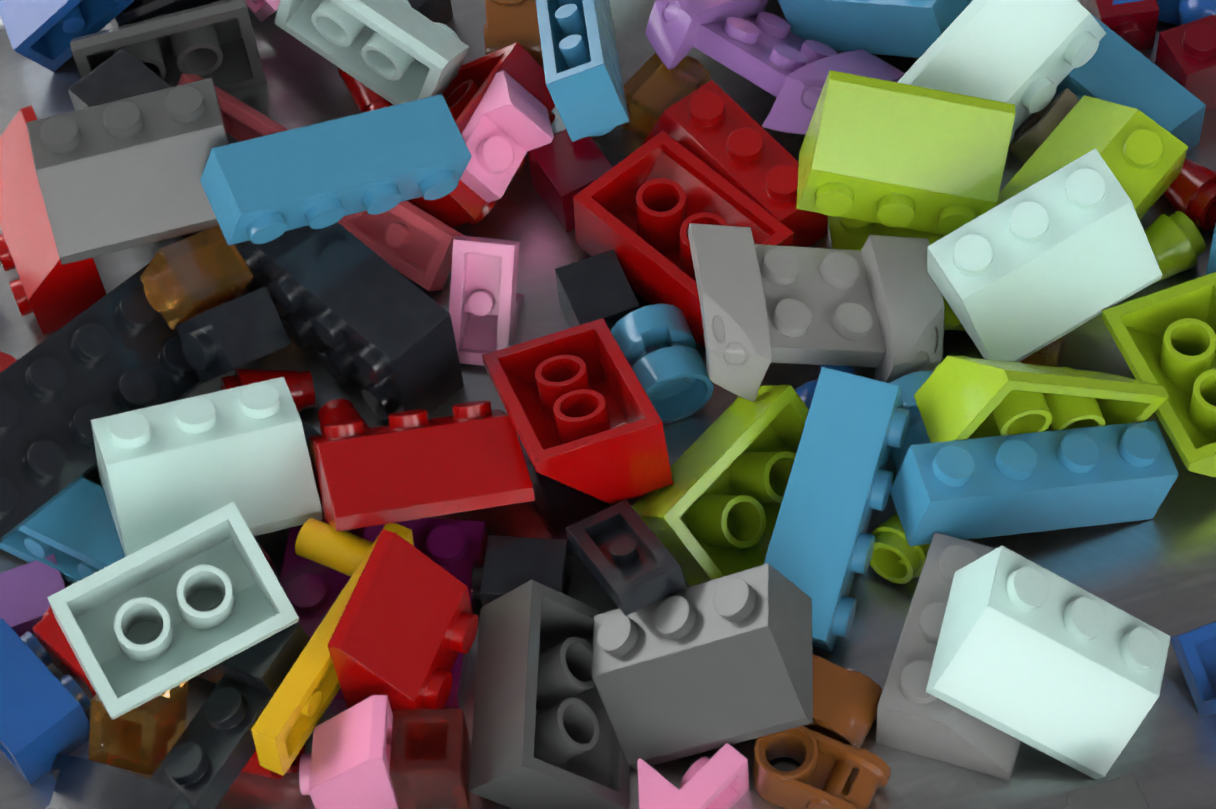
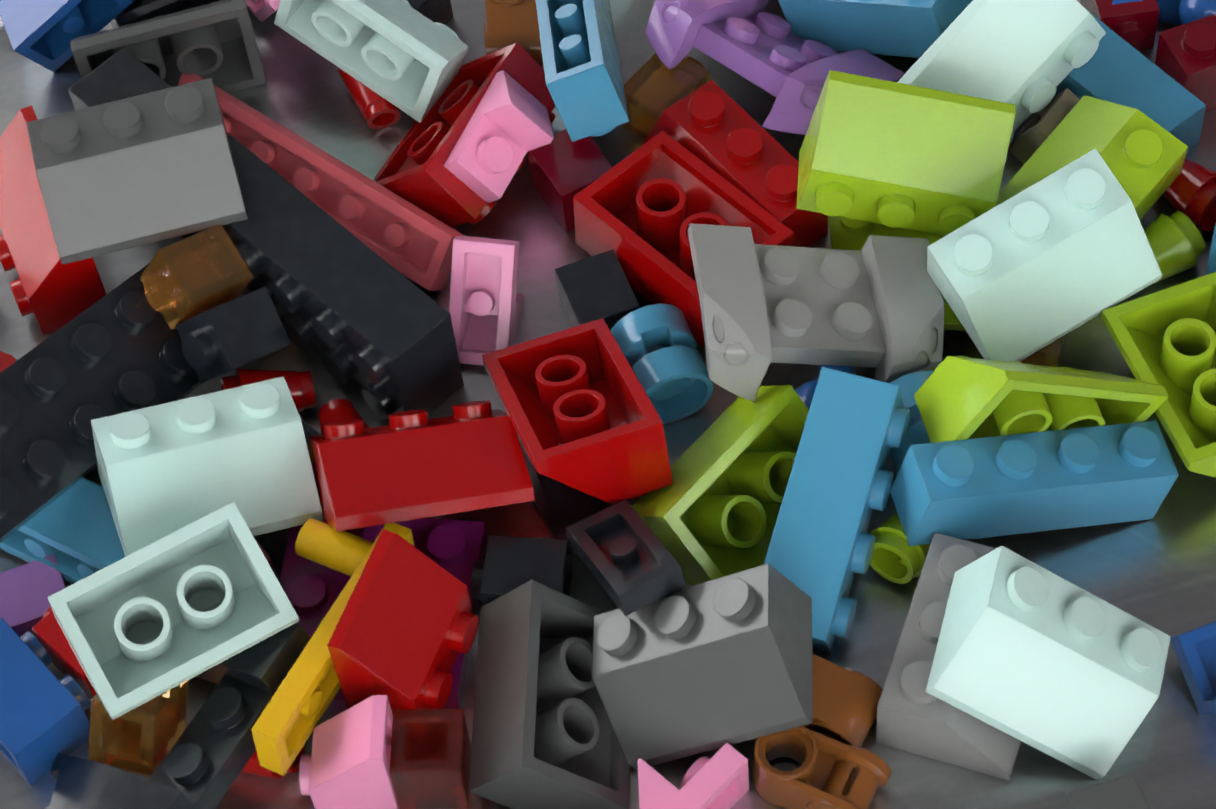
(334, 170): dark azure brick -> none

